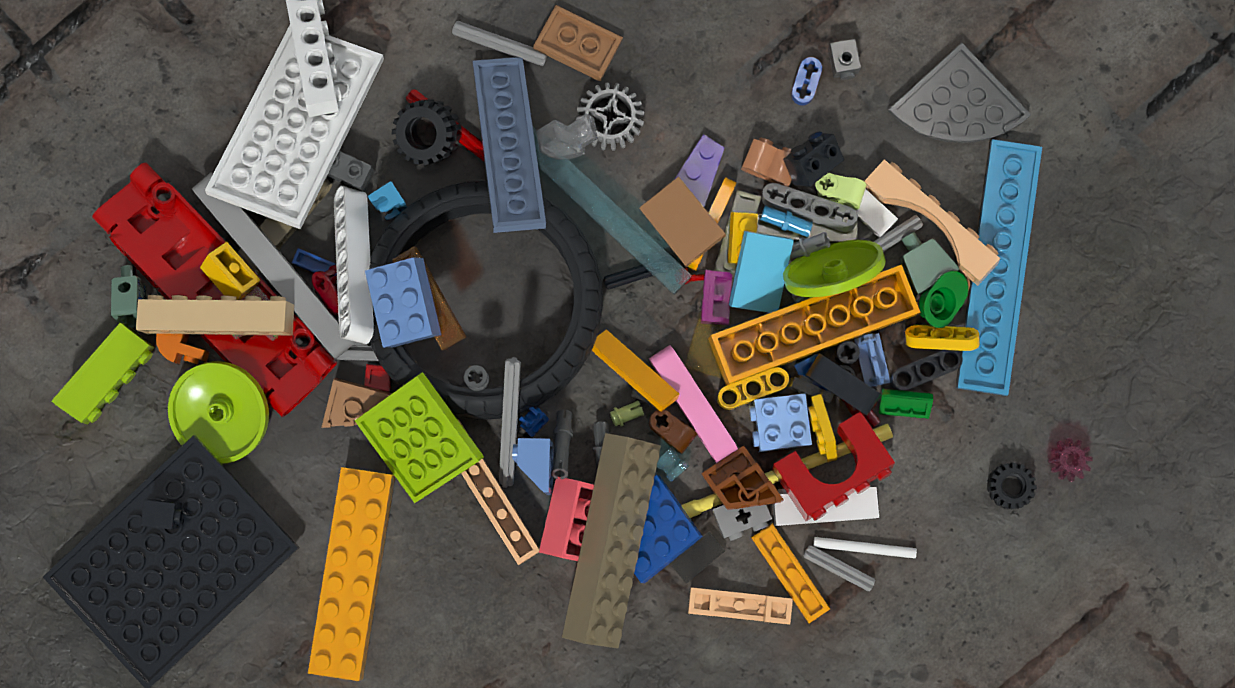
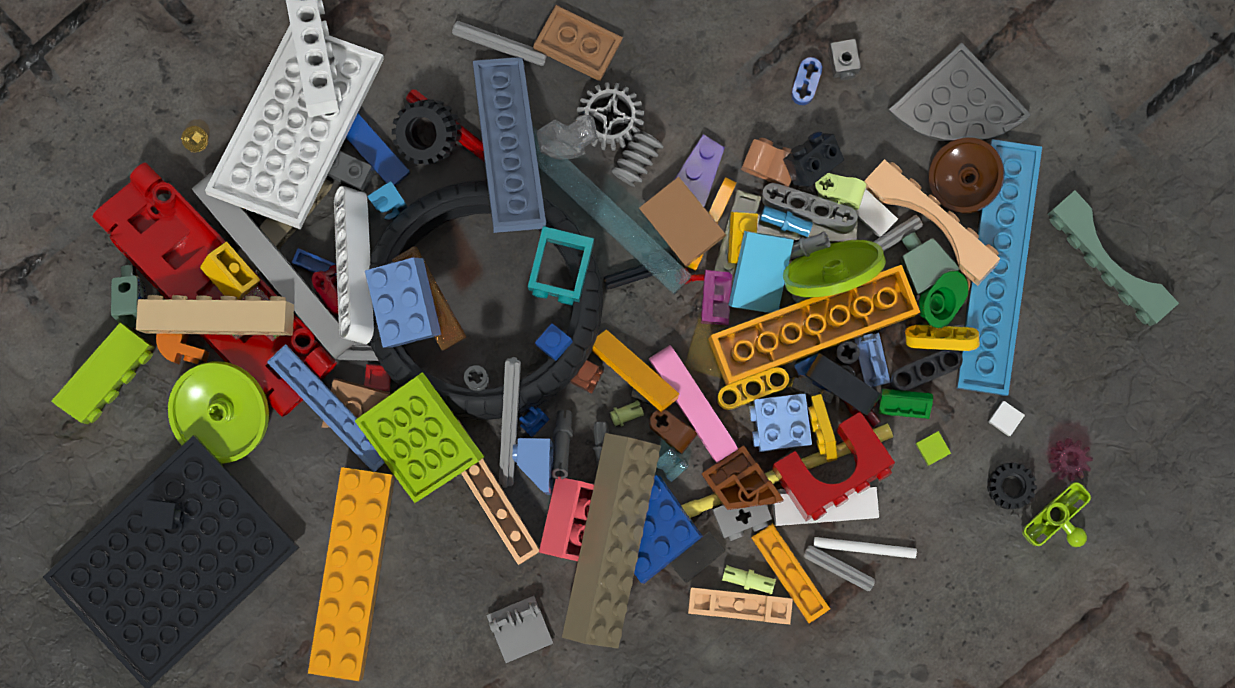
(194, 139): none -> clear yellow tile
(325, 404): none -> medium blue tile
(376, 152): none -> blue tile
(519, 629): none -> light grey hinge
(553, 342): none -> blue plate
(565, 239): none -> teal window
(587, 377): none -> copper brick
(637, 158): none -> light grey piece
(749, 579): none -> yellowish green pin
(933, 448): none -> lime tile
(953, 167): none -> reddish brown dish
(1006, 418): none -> white tile
(1045, 525): none -> lime piece
(1076, 221): none -> sand green arch

